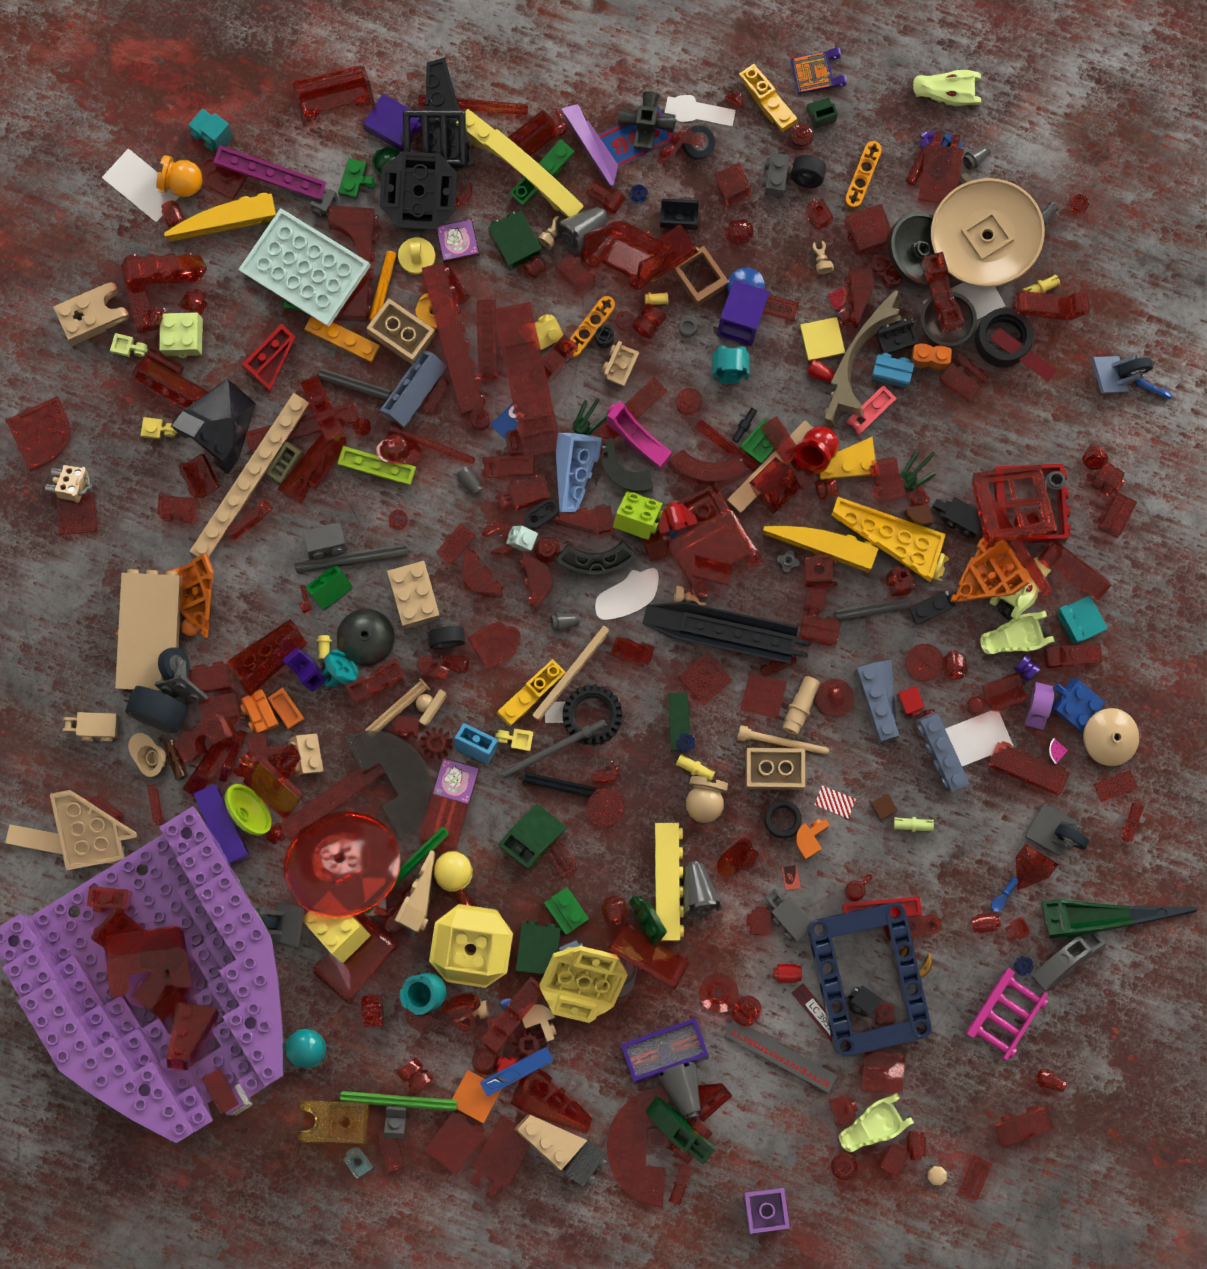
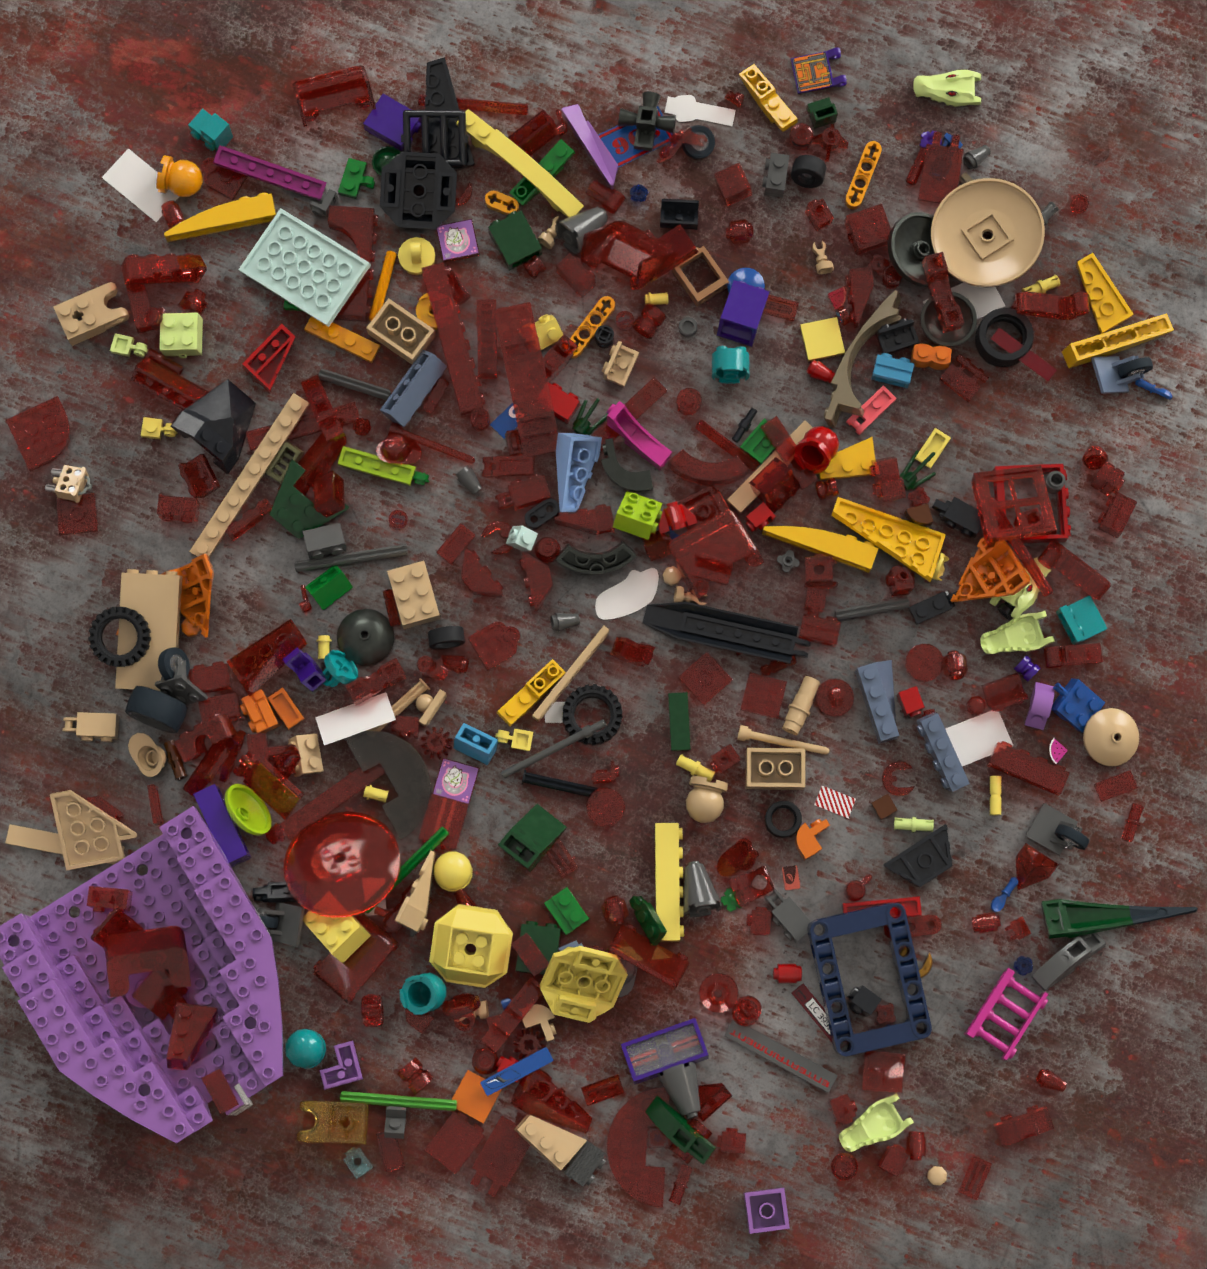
(100, 623): none -> black tyre
(273, 893): none -> black hinge
(293, 508): none -> dark green wing
(329, 494): none -> clear red brick
(346, 1071): none -> medium lavender brick
(355, 718): none -> white sticker
(375, 793): none -> light yellow pin
(391, 607): none -> clear red axle
(420, 478): none -> green plate
(504, 199): none -> light orange beam
(530, 954): none -> clear red brick
(563, 404): none -> red piece
(602, 1090): none -> clear red plate
(672, 576): none -> tan tile
(685, 737): clear blue plate -> none
(727, 752): none -> clear red brick
(729, 899): none -> green plant
(731, 1141): none -> clear red brick
(743, 886): none -> clear red piece
(759, 518): none -> red brick
(830, 140): none -> clear red brick
(888, 779): none -> clear red head
(923, 859): none -> black wing
(935, 443): none -> light yellow tile
(995, 792): none -> light yellow piece
(1105, 300): none -> yellow wing
(1116, 340): none -> yellow slope

